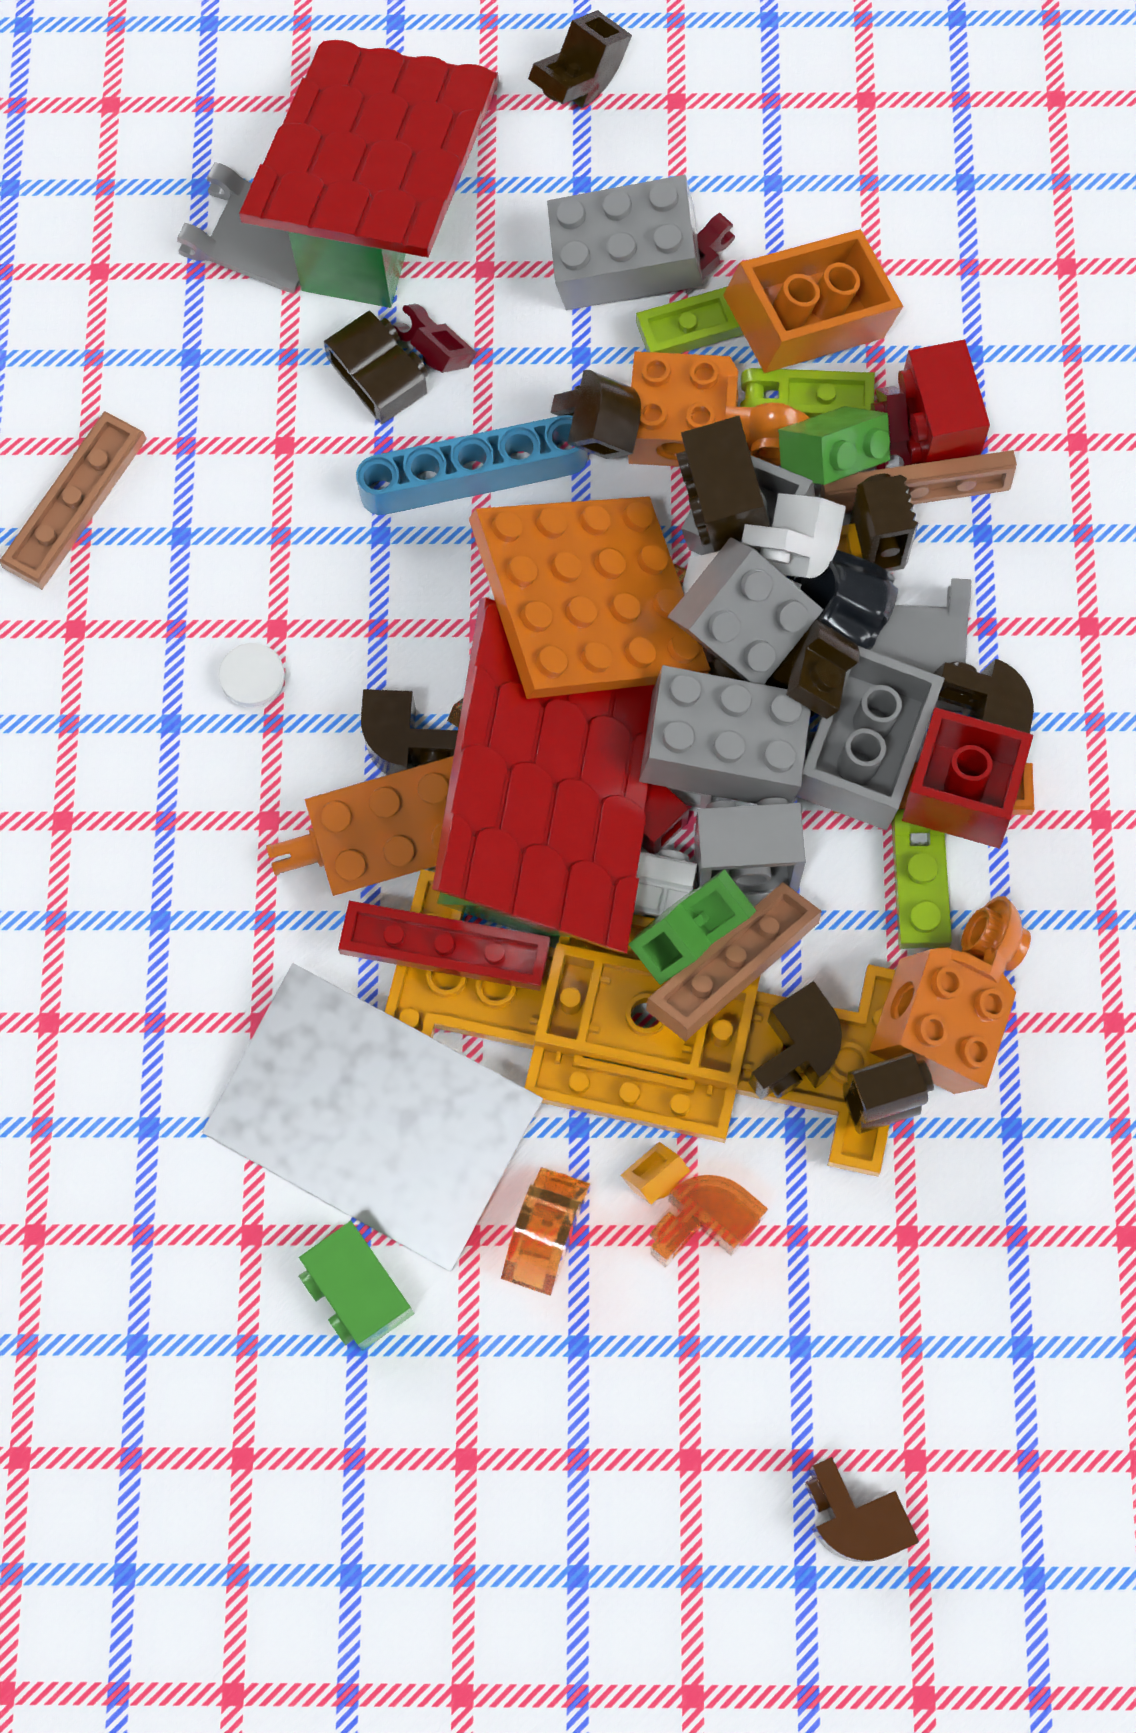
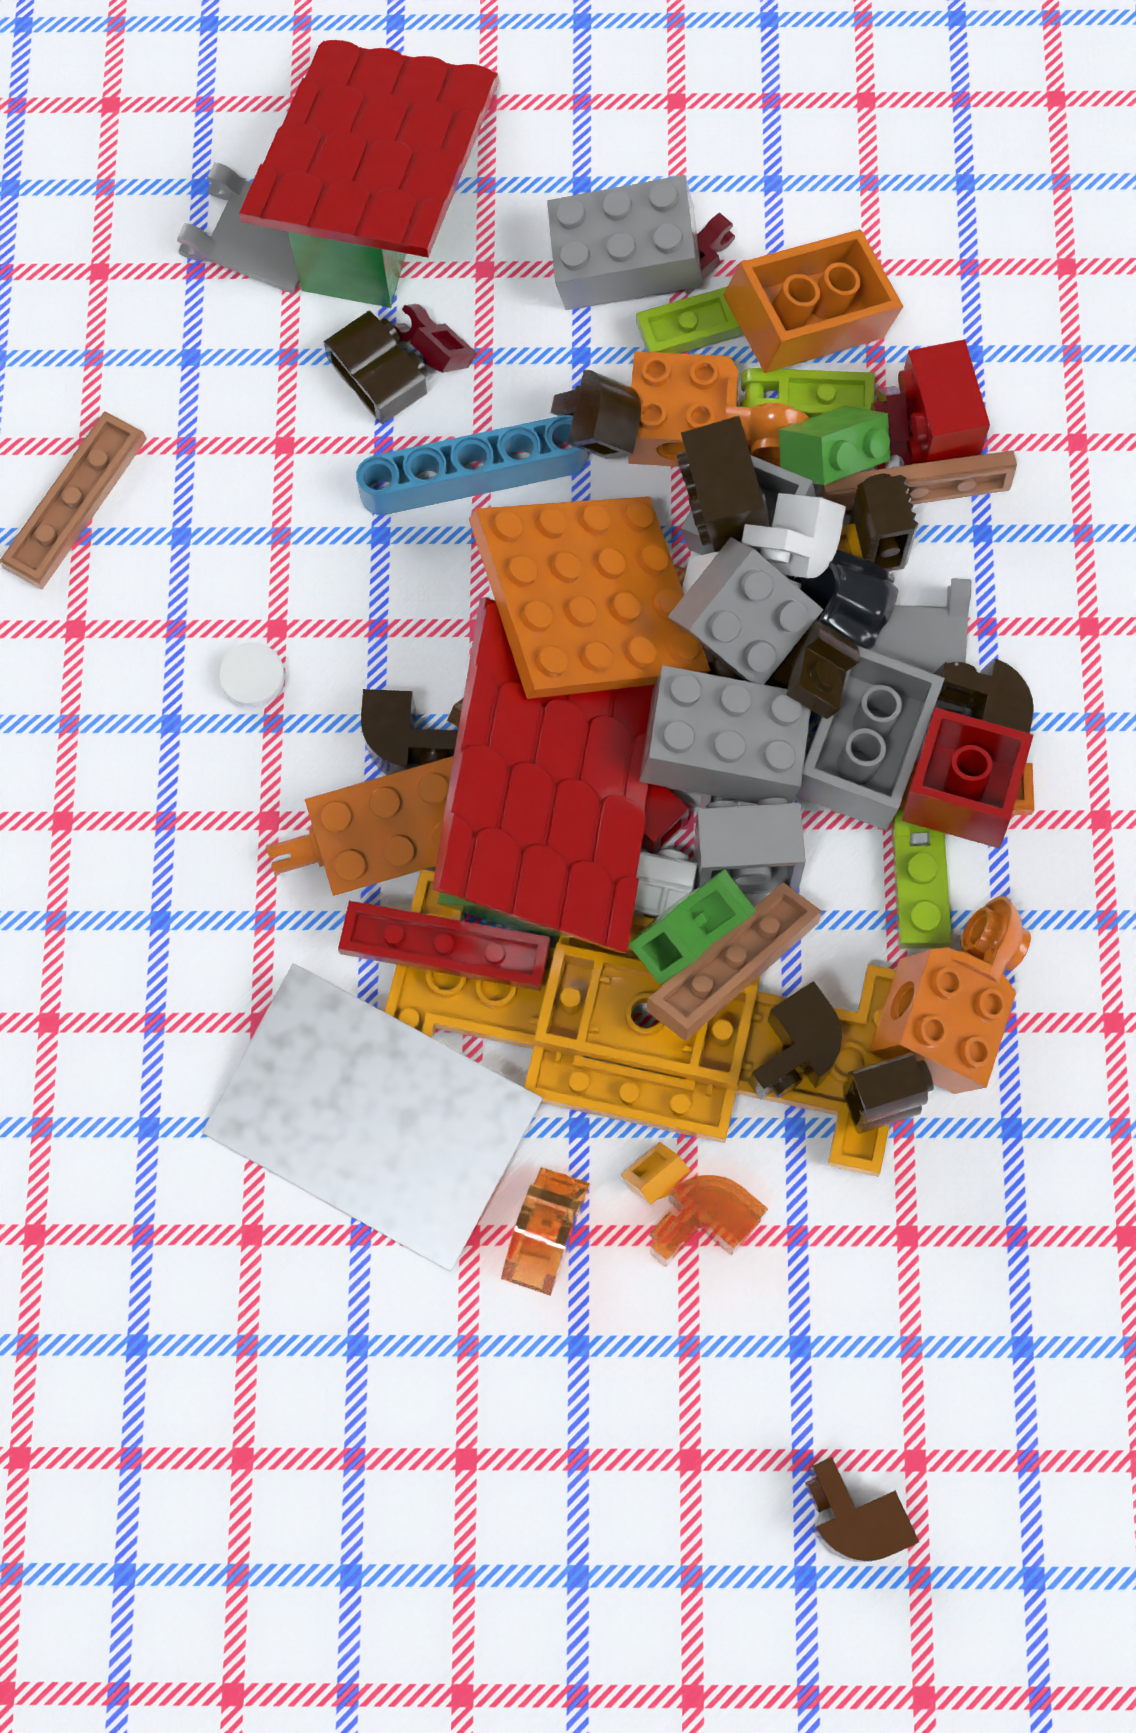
(355, 1286): bright green brick -> none
(586, 60): dark brown brick -> none

